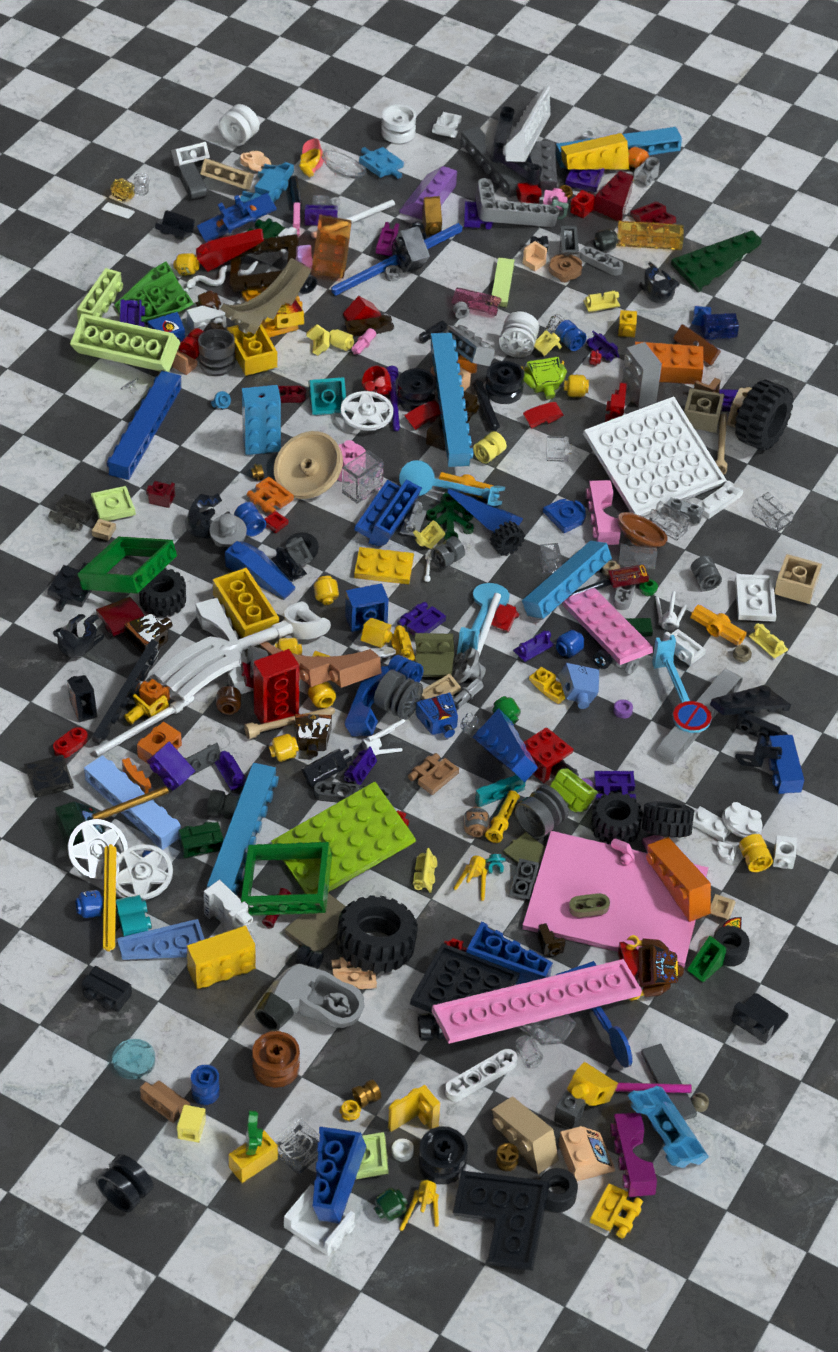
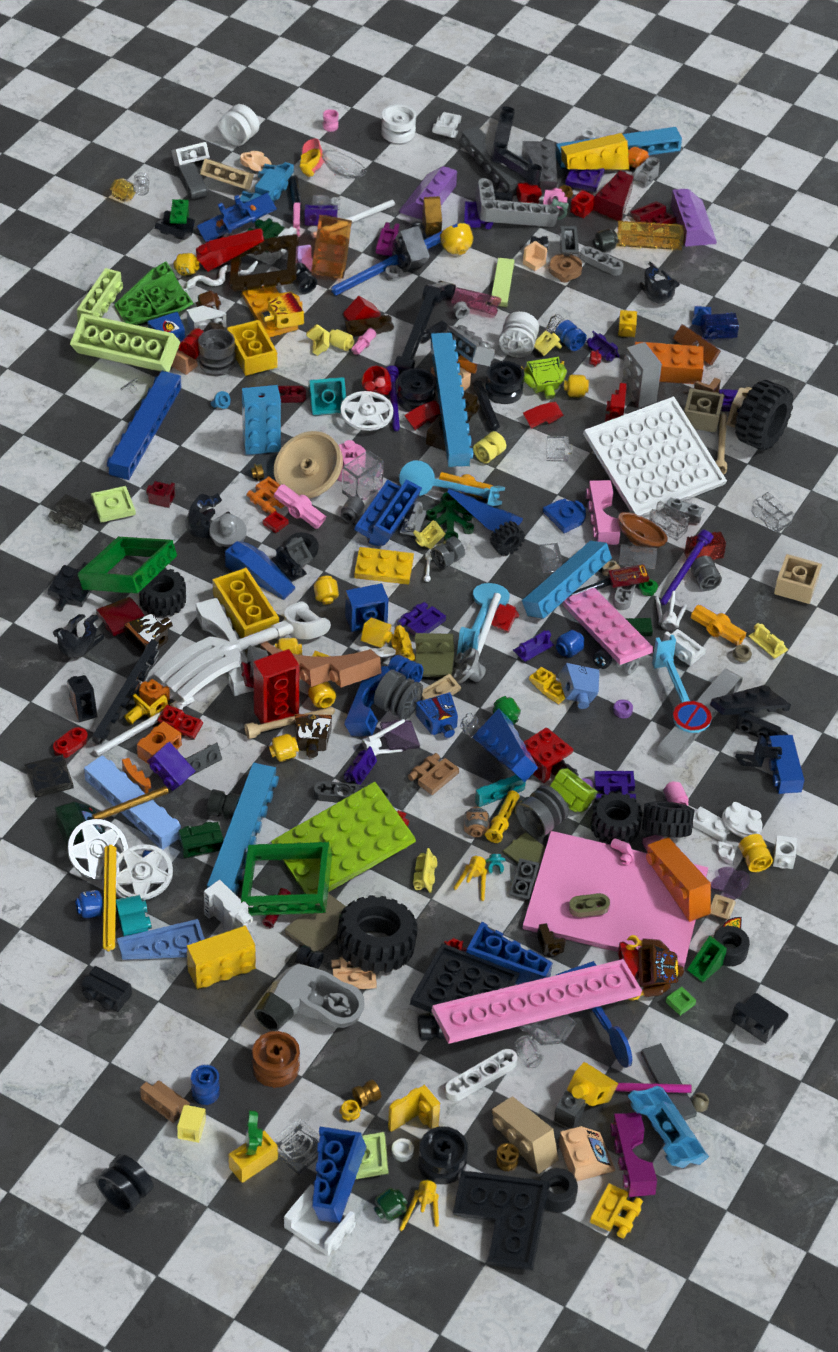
(103, 529): tan plate -> none
(118, 210): white sticker -> none
(132, 312): dark purple hinge -> none
(133, 1058): clear light blue tile -> none
(179, 211): none -> green bracket
(184, 723): none -> red slope
(228, 700): reddish brown head -> none
(230, 770): dark purple hinge -> none
(251, 517): blue wheel -> none
(267, 304): dark tan arch -> none
(299, 506): none -> bright pink piece
(326, 766): black hinge -> none
(330, 120): none -> bright pink wheel
(352, 509): none -> flat silver brick
(381, 162): dark azure plate -> none
(401, 737): none -> clear purple piece
(431, 294): none -> black piece
(457, 239): none -> yellow cylinder
(467, 693): light grey axle -> none
(503, 196): none -> black pin
(528, 127): white slope -> none
(596, 302): light yellow hinge -> none
(675, 793): none -> bright pink brick
(680, 1001): none -> bright green plate
(694, 218): none -> medium lavender slope
(704, 538): none -> dark purple piece
(712, 261): dark green wing -> none
(714, 550): none -> clear red brick
(720, 499): white plate -> none
(728, 882): none -> clear purple plate
(755, 597): white plate -> none

